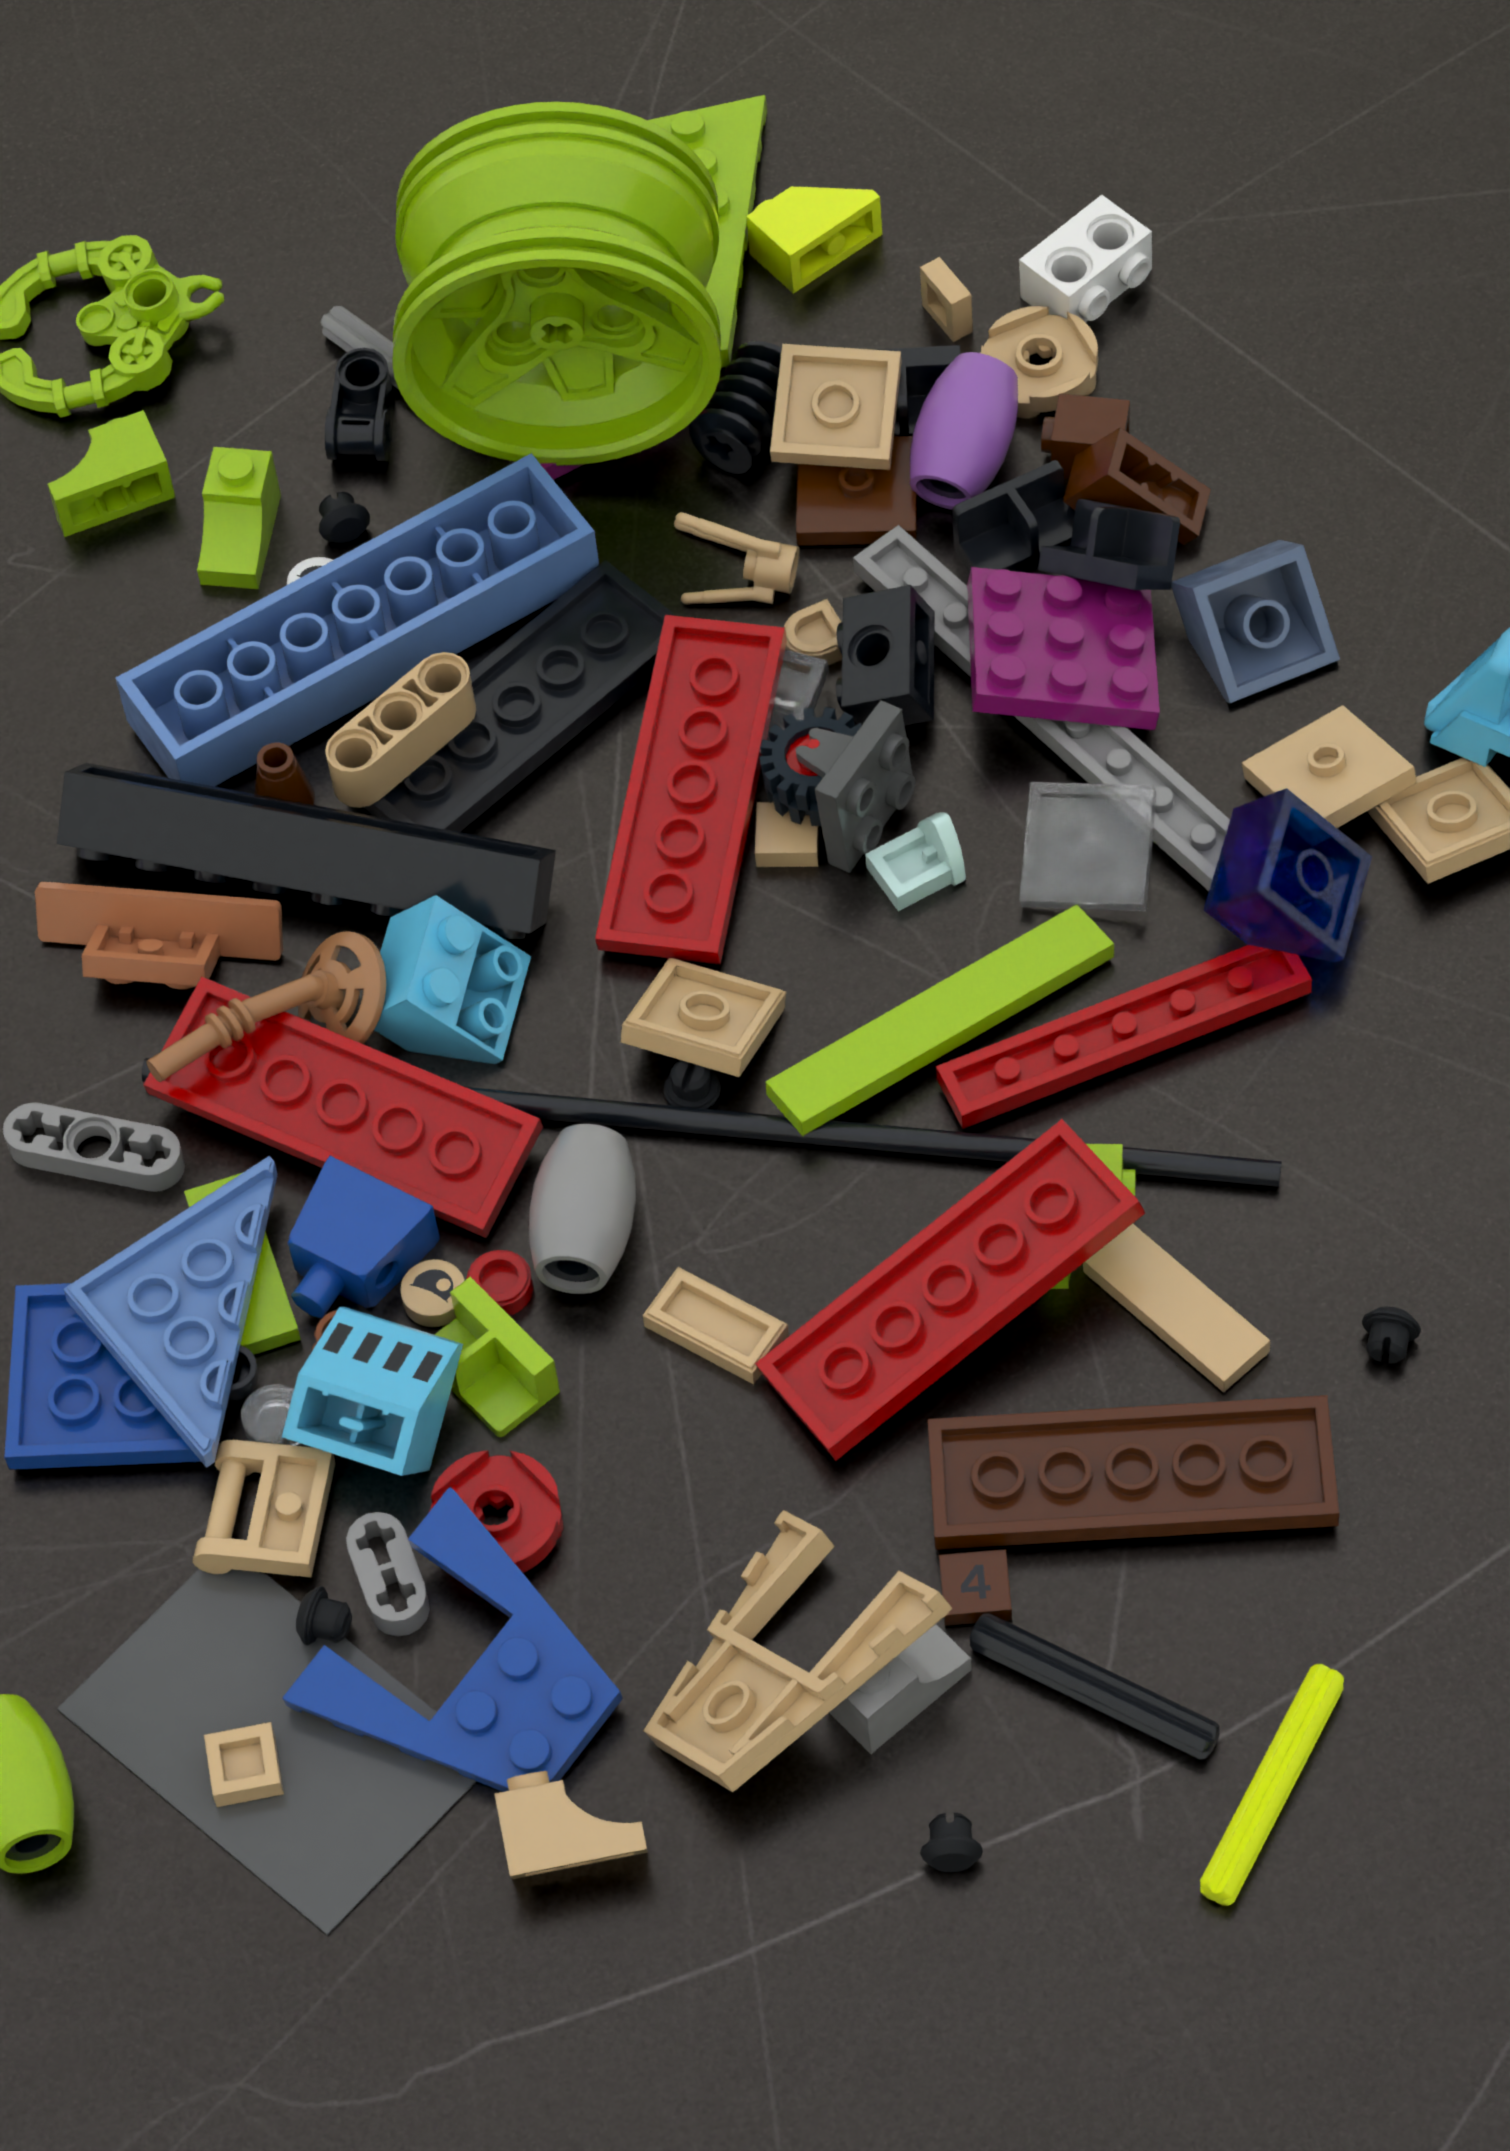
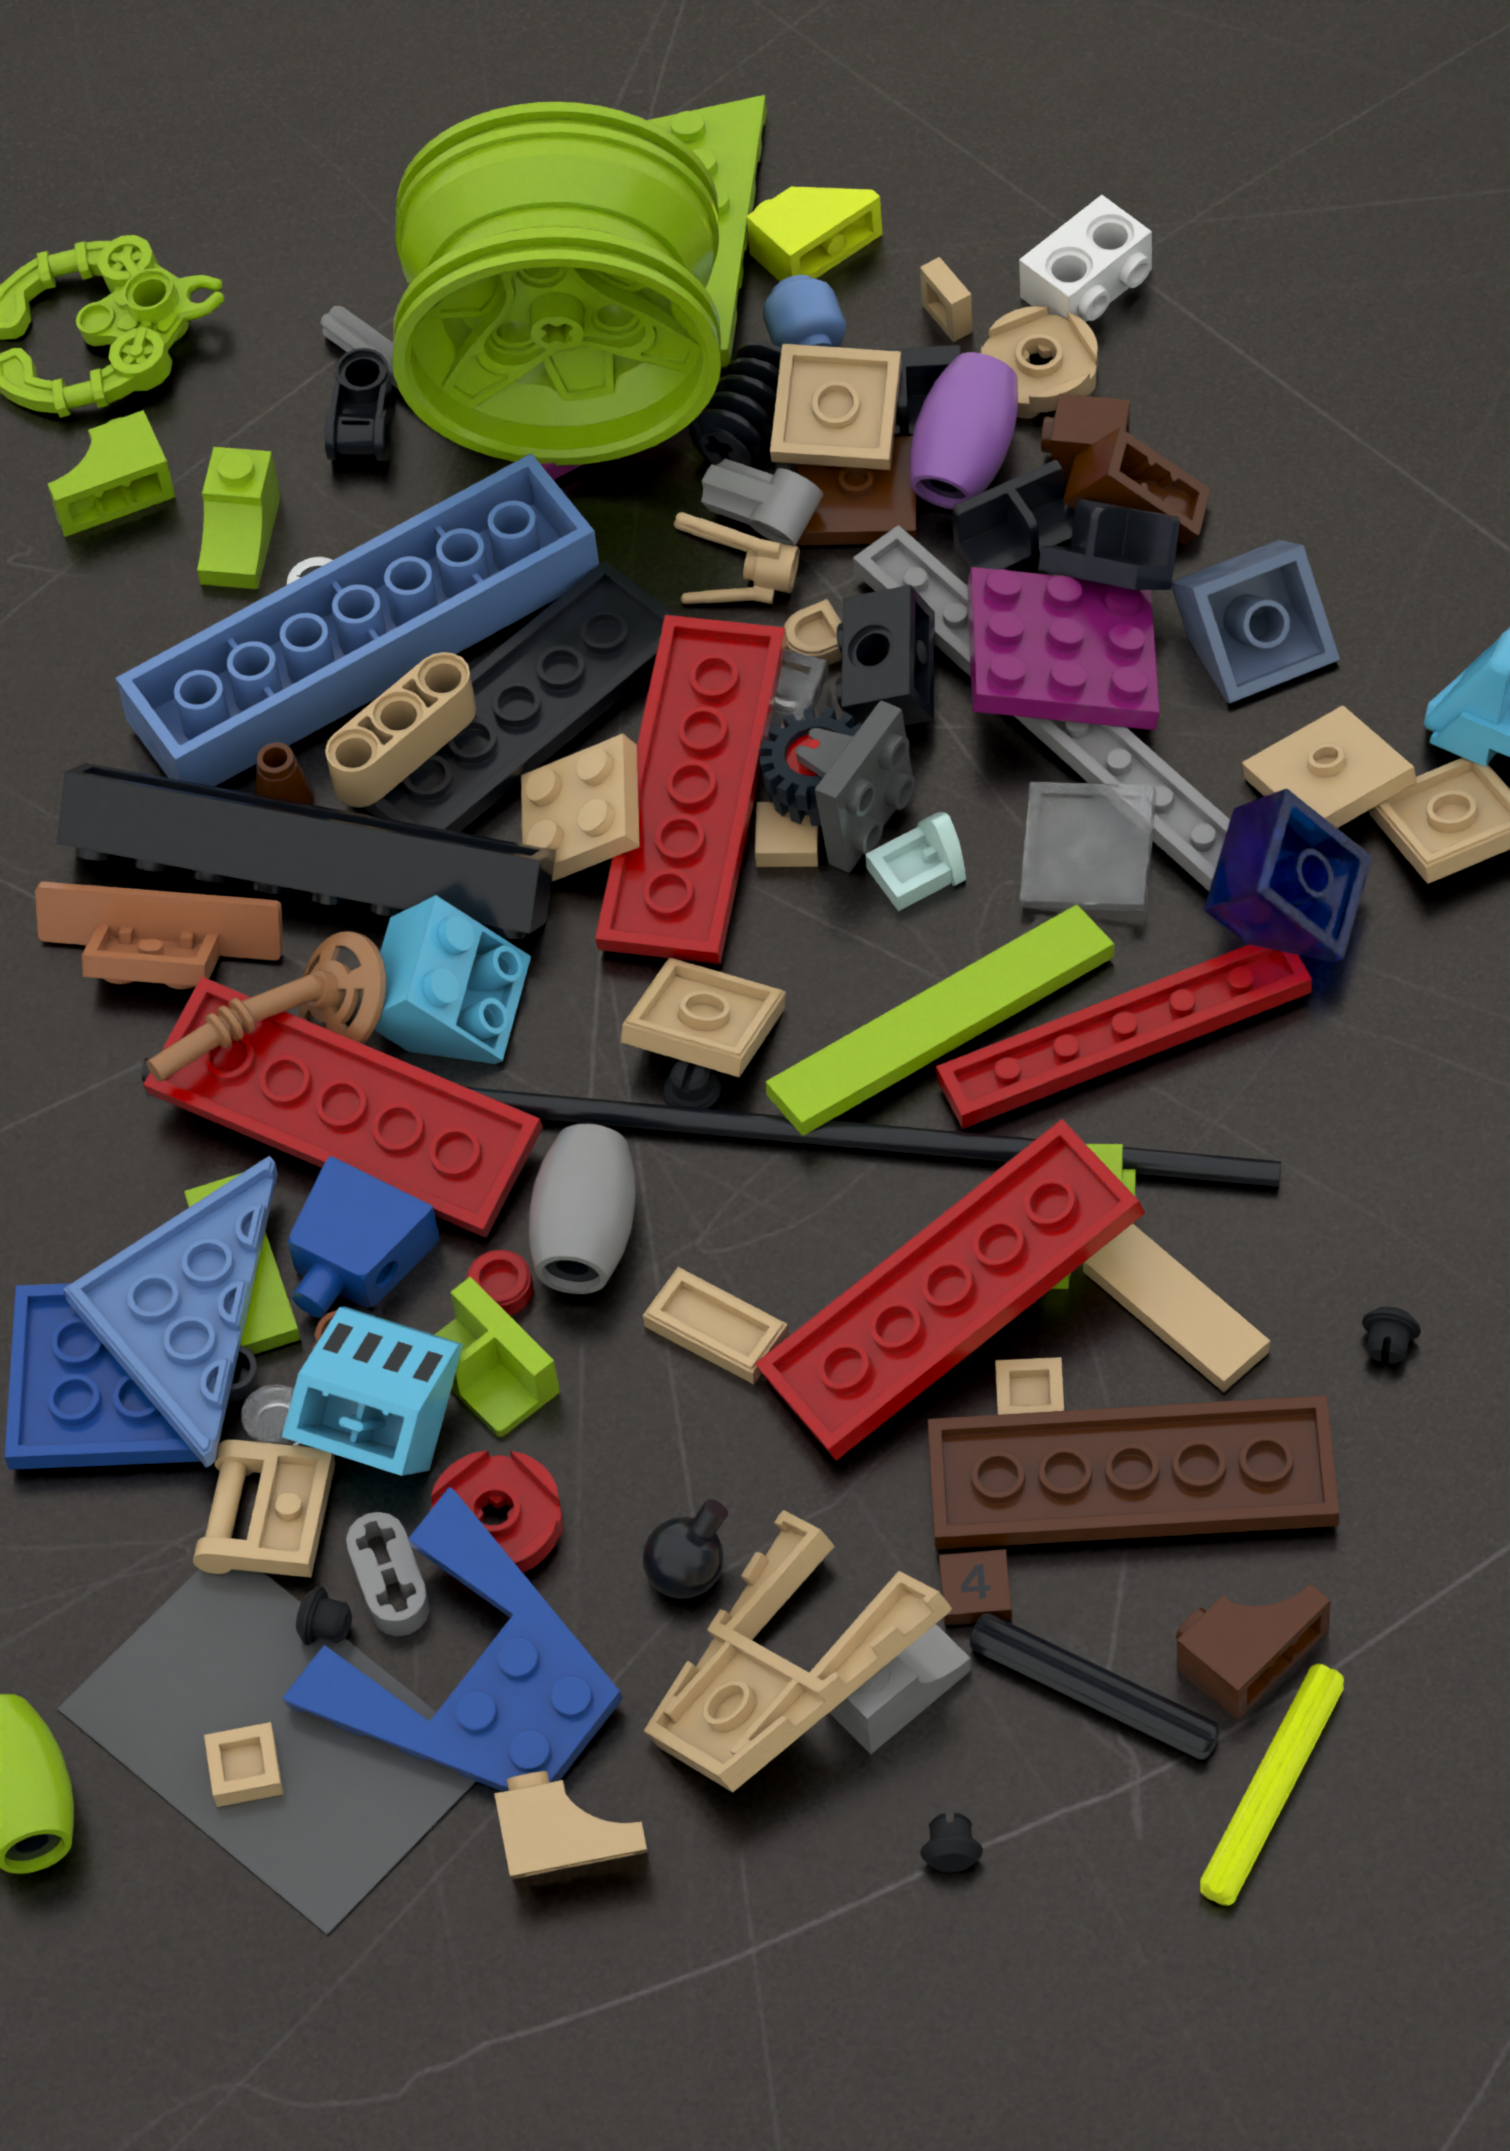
(75, 1126): light grey beam -> none
(342, 518): black piece -> none
(427, 1292): tan tile -> none
(584, 805): none -> tan plate
(685, 1553): none -> black piece
(771, 504): none -> light grey piece
(804, 313): none -> medium blue head
(1029, 1385): none -> tan tile
(1244, 1650): none -> reddish brown arch

